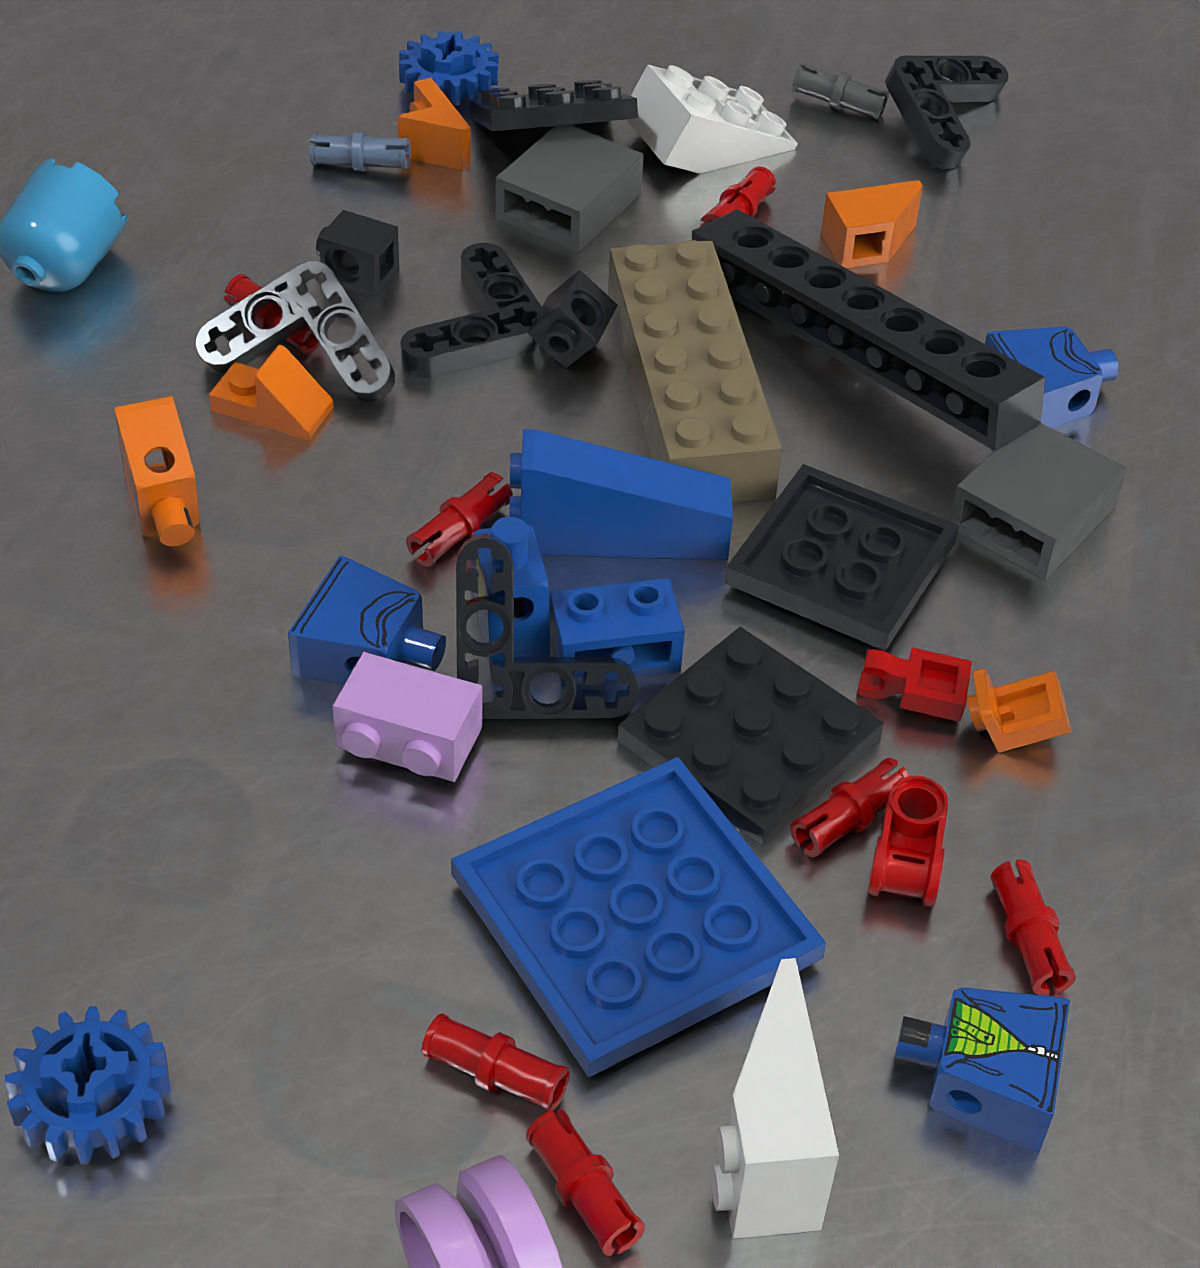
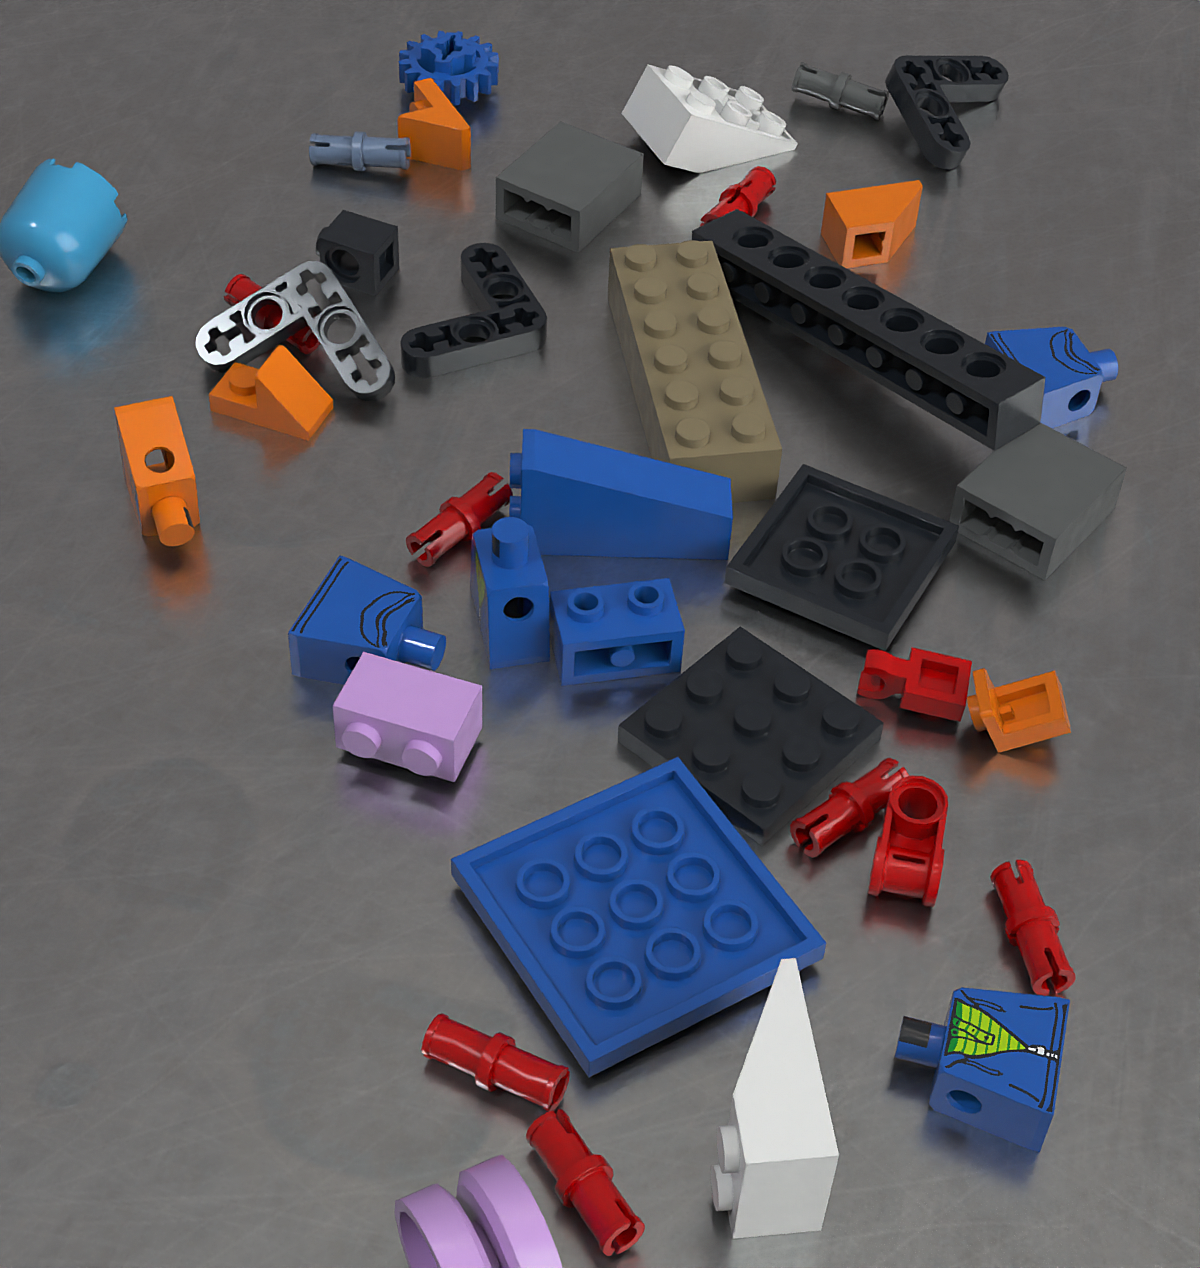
(94, 1077): blue gear -> none
(518, 672): black beam -> none
(552, 106): black plate -> none
(572, 319): black brick -> none

